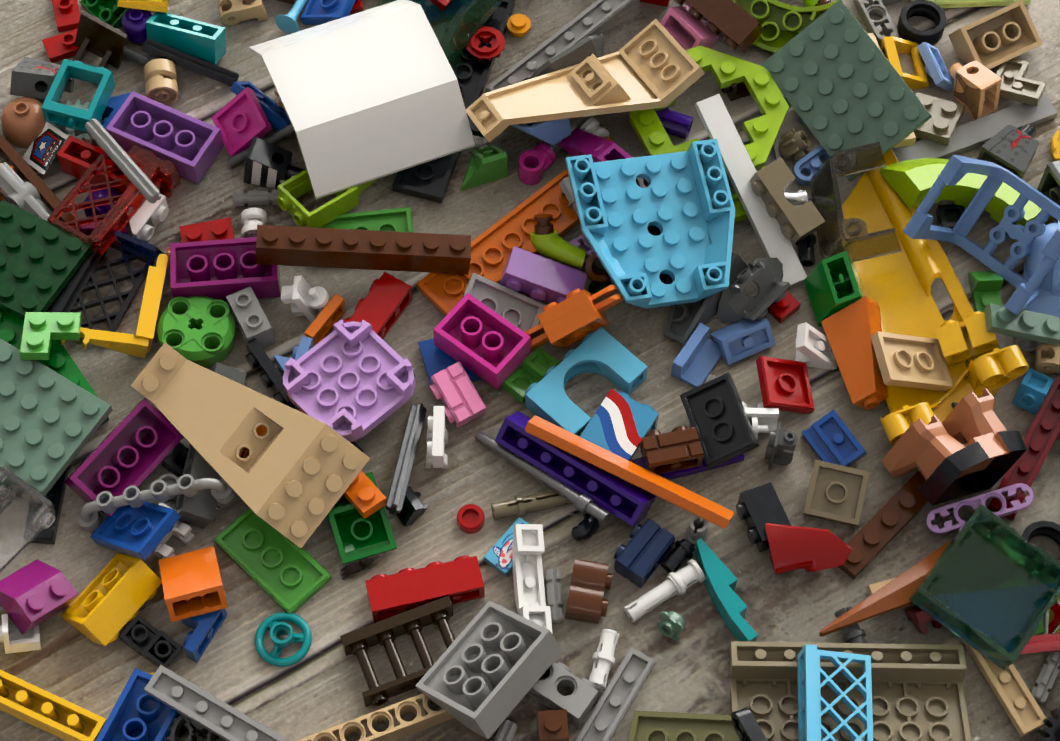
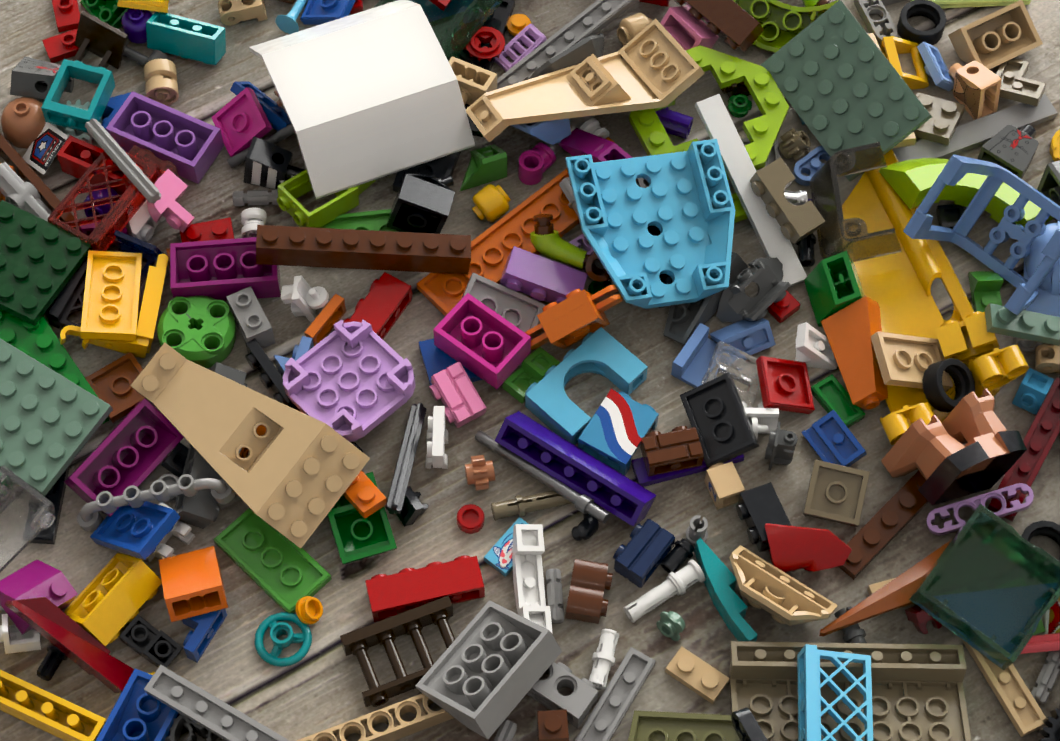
(46, 326): plate -> none
(50, 663): none -> black axle
(73, 641): none -> dark red wedge
(111, 296): none -> yellow plate
(113, 385): none -> dark orange plate
(171, 191): none -> bright pink brick
(190, 62): black axle -> none
(309, 610): none -> light orange plate
(421, 204): none -> black piece
(472, 80): none -> tan brick
(479, 472): none -> nougat gear
(490, 203): none -> yellow head
(530, 37): none -> lavender slope
(629, 471): orange tile -> none
(631, 26): none -> tan head
(697, 675): none -> tan plate
(723, 484): none -> tan brick
(739, 110): none -> green plate
(739, 365): none -> clear plate
(776, 591): none -> tan wedge
(833, 396): none -> green tile
(933, 385): none -> black tyre

